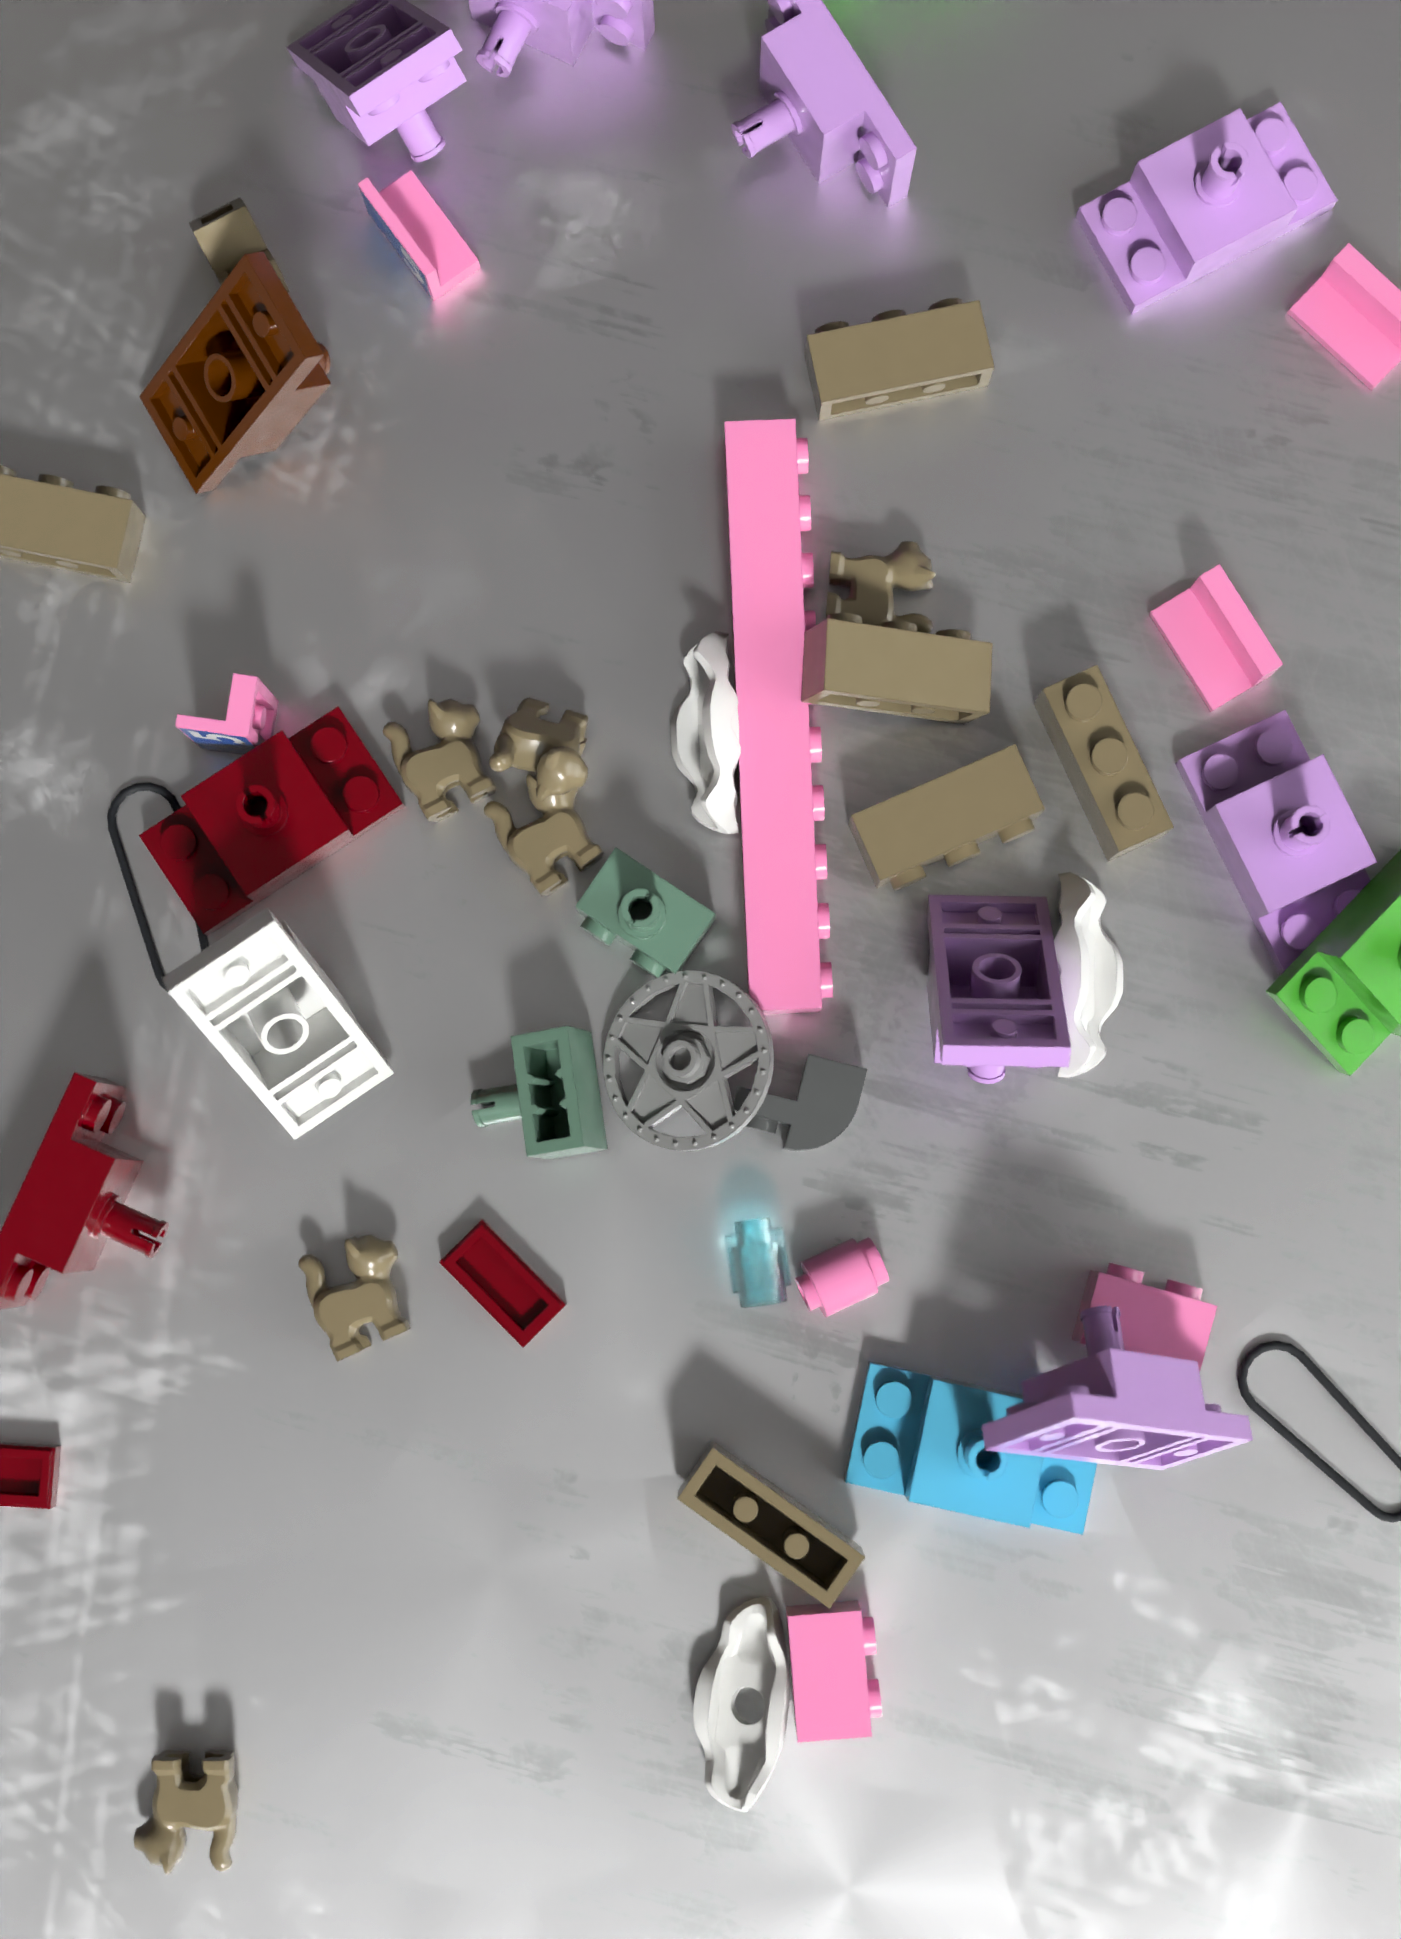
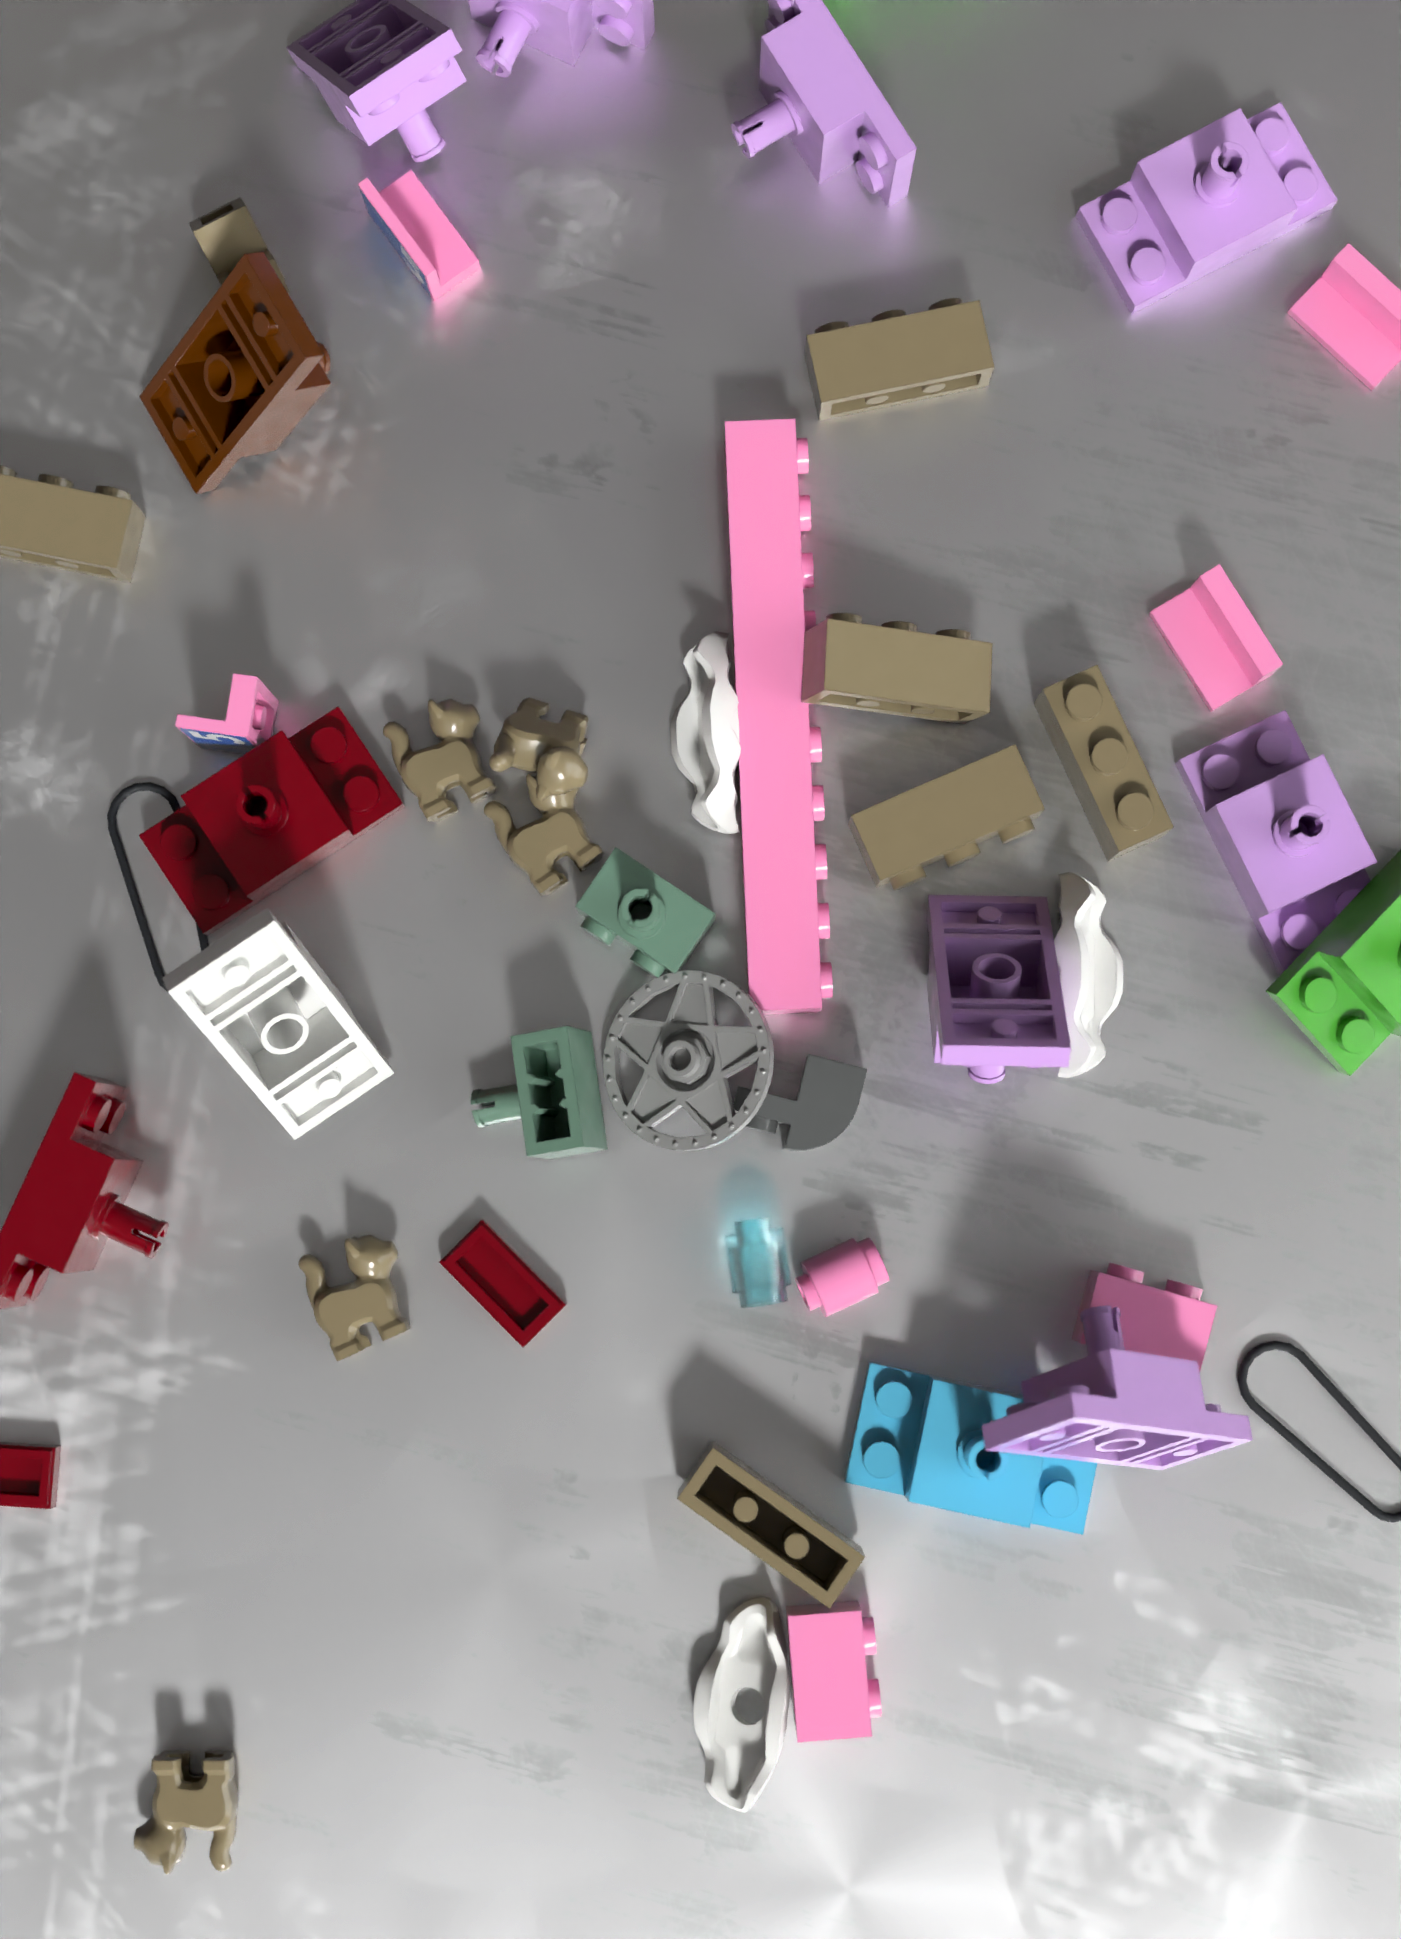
(873, 581): dark tan animal -> none

